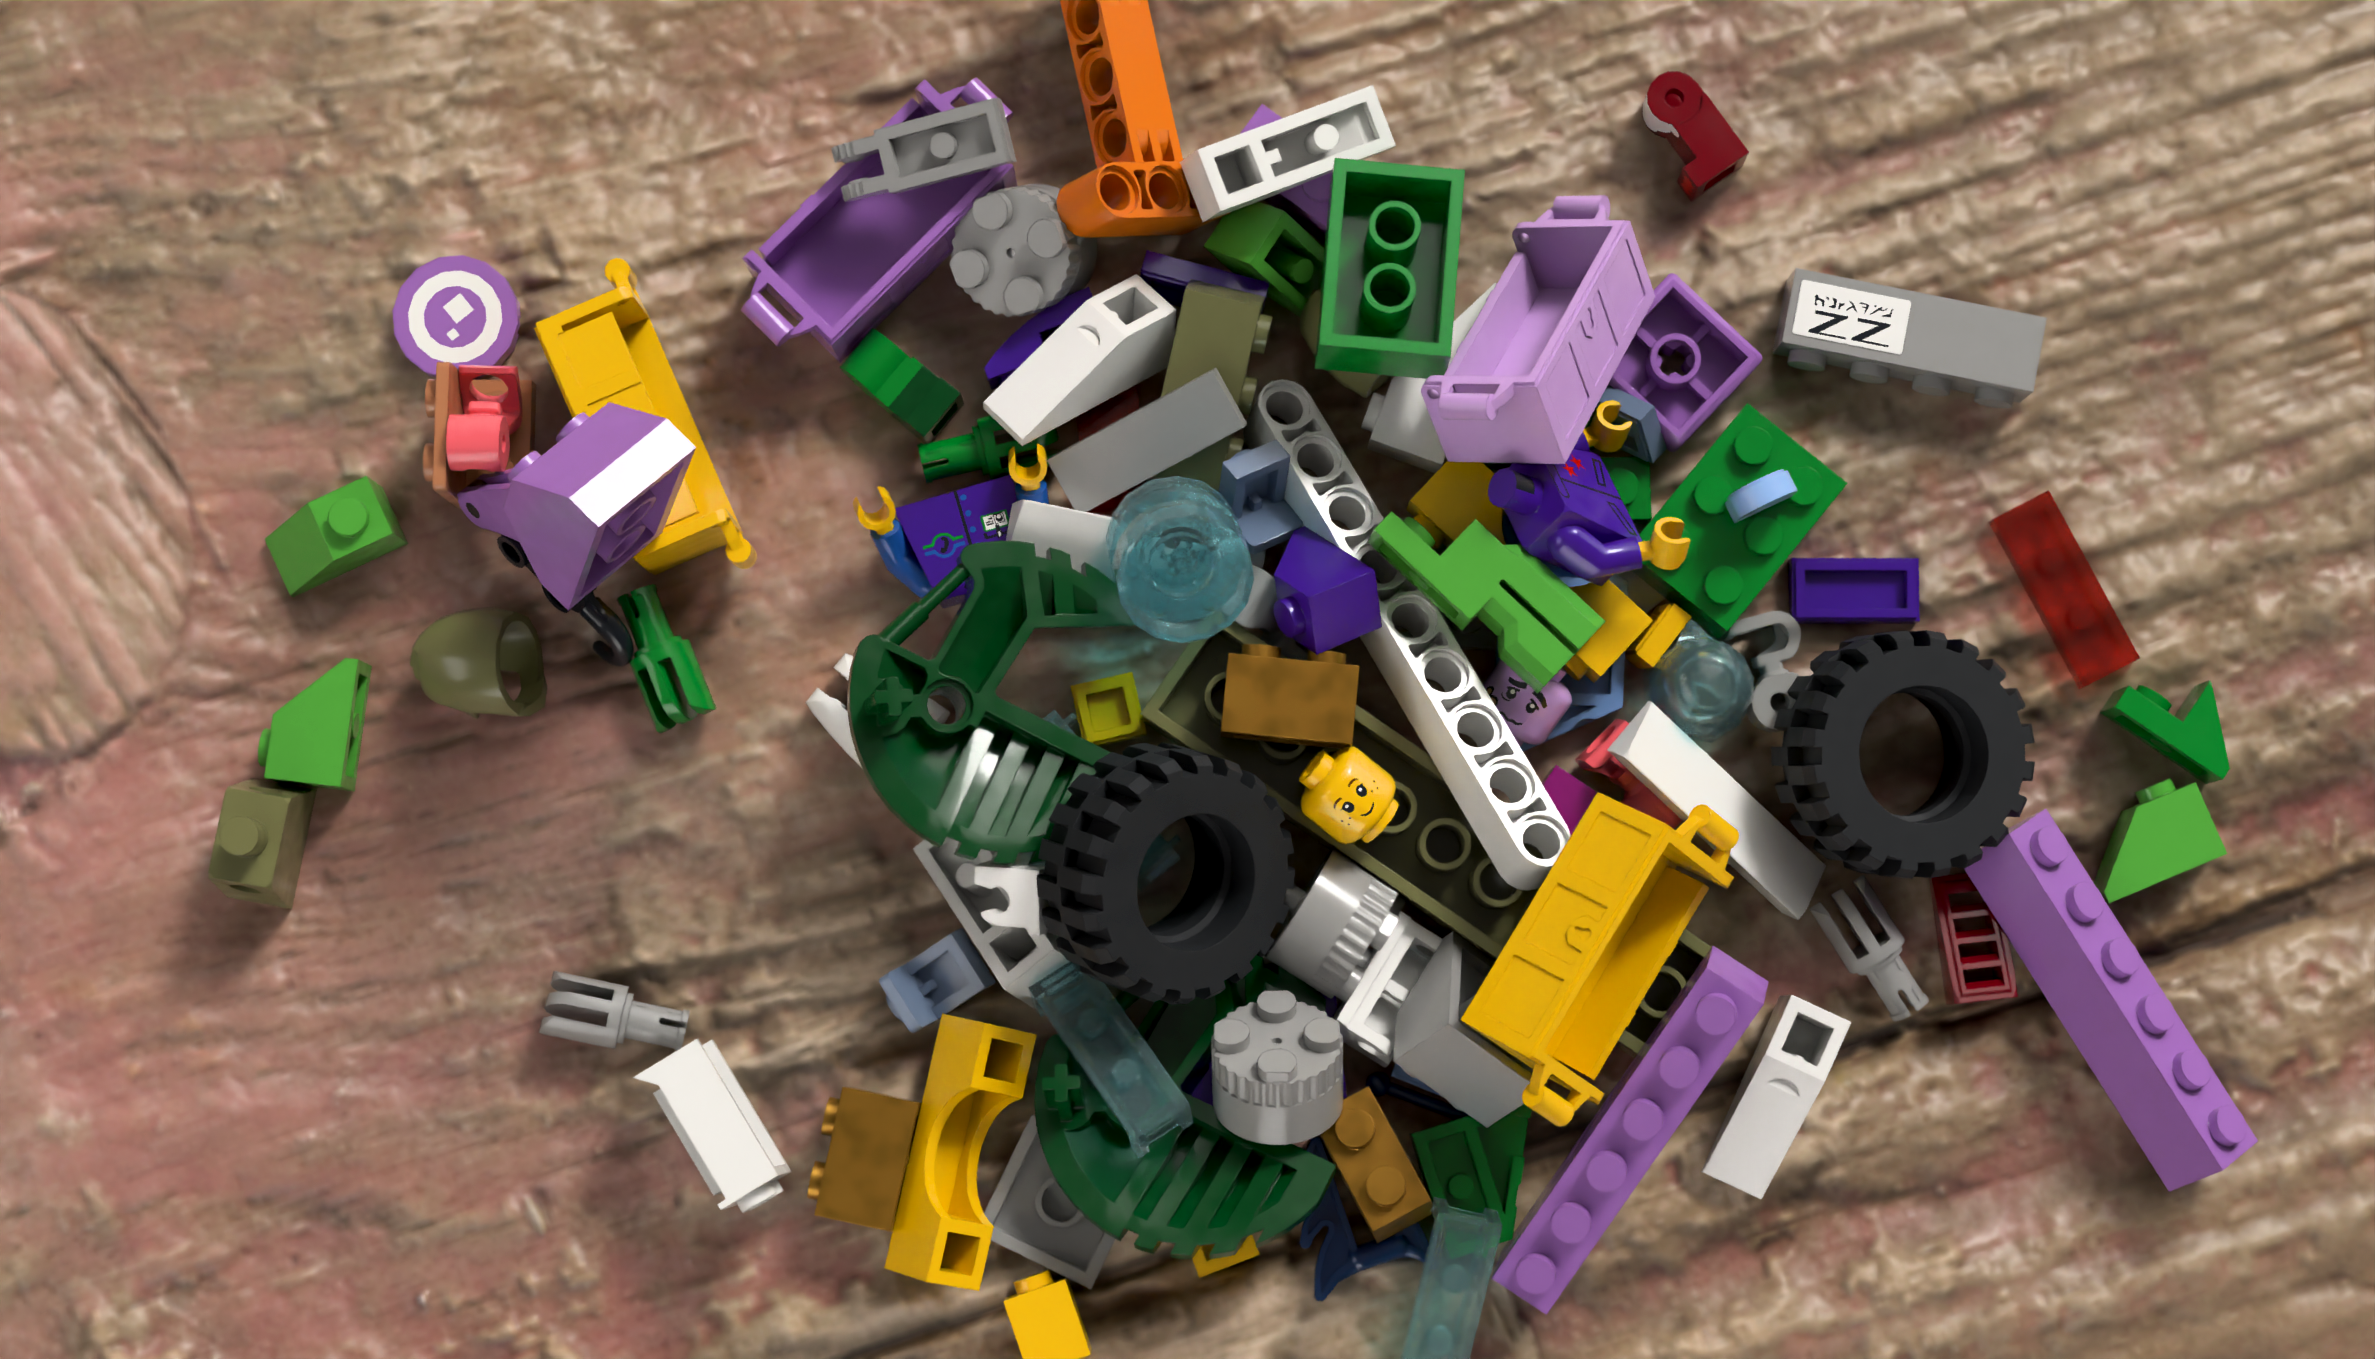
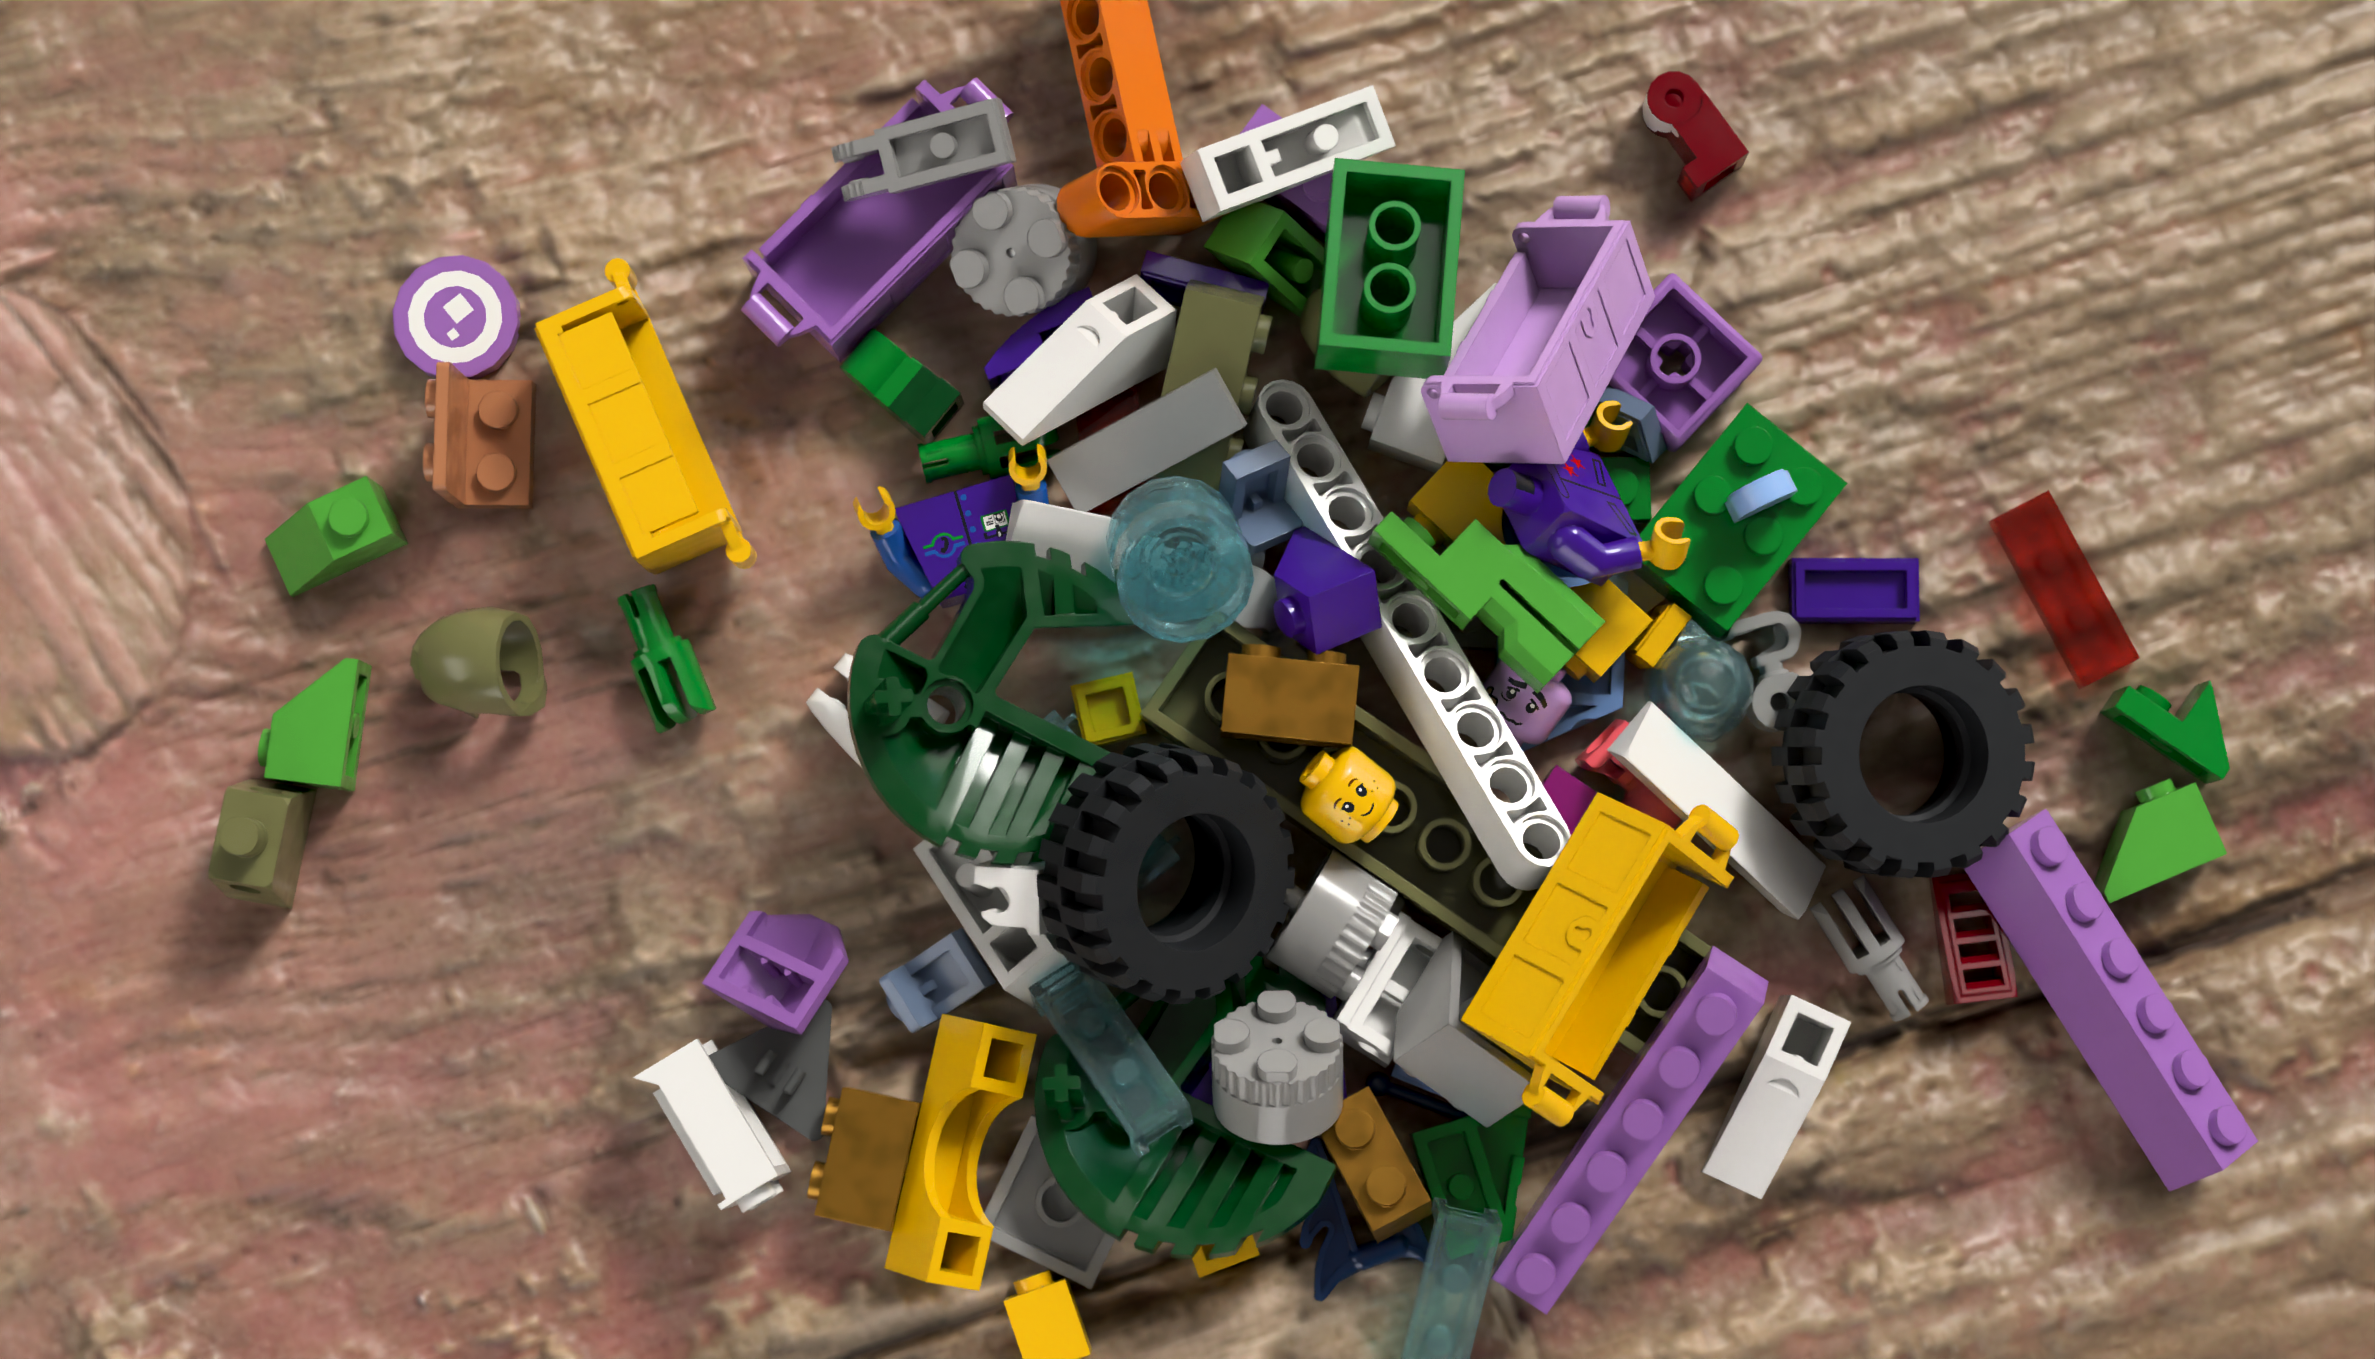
(482, 433): coral leg -> none
(586, 509): medium lavender slope -> none
(606, 1014): light grey arm -> none
(779, 968): none -> medium lavender slope
(783, 1071): none -> dark grey piece
(1909, 338): light grey brick -> none

